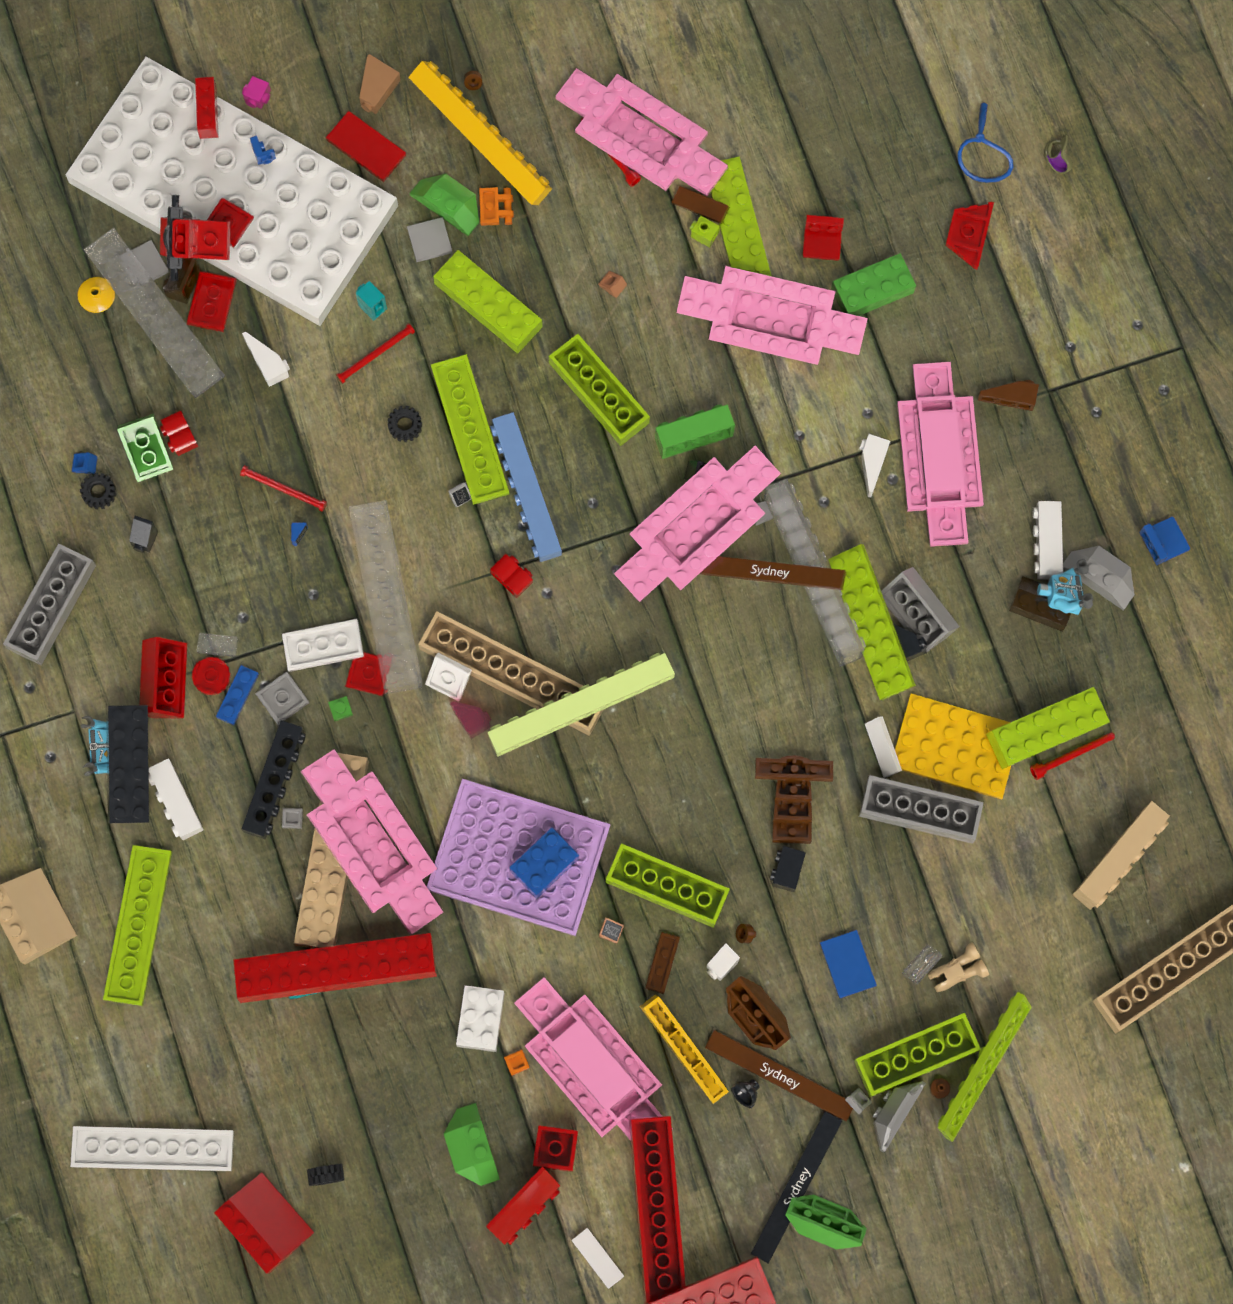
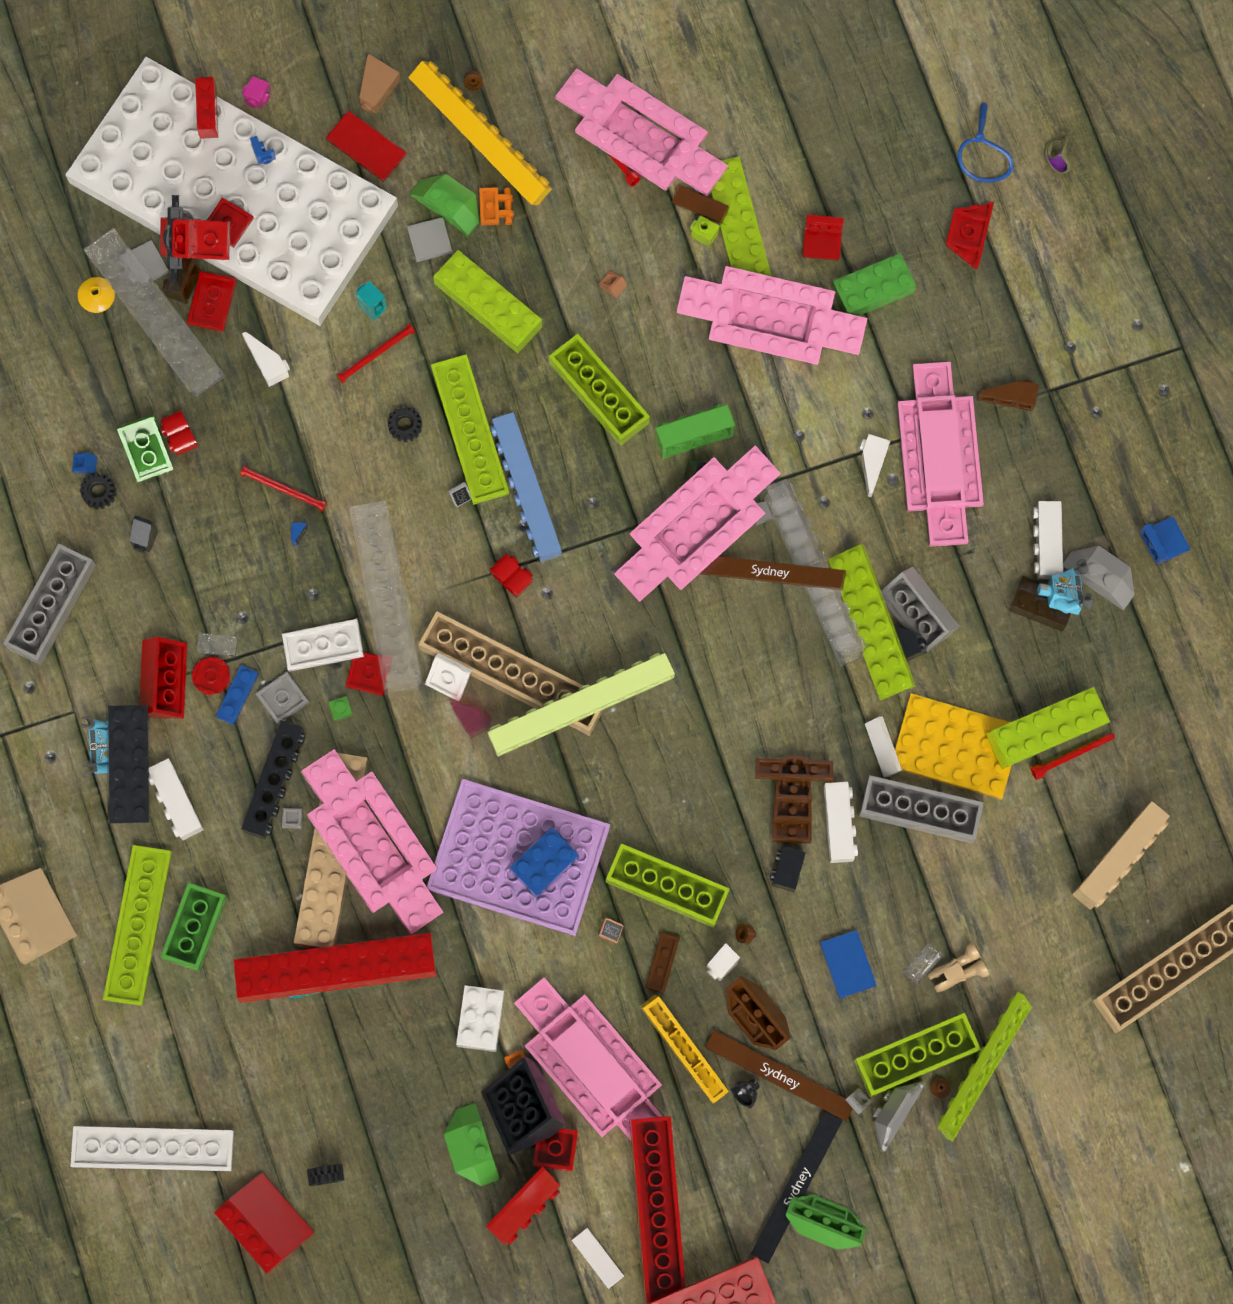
(194, 927): none -> bright green brick
(523, 1106): none -> black slope
(839, 822): none -> white brick

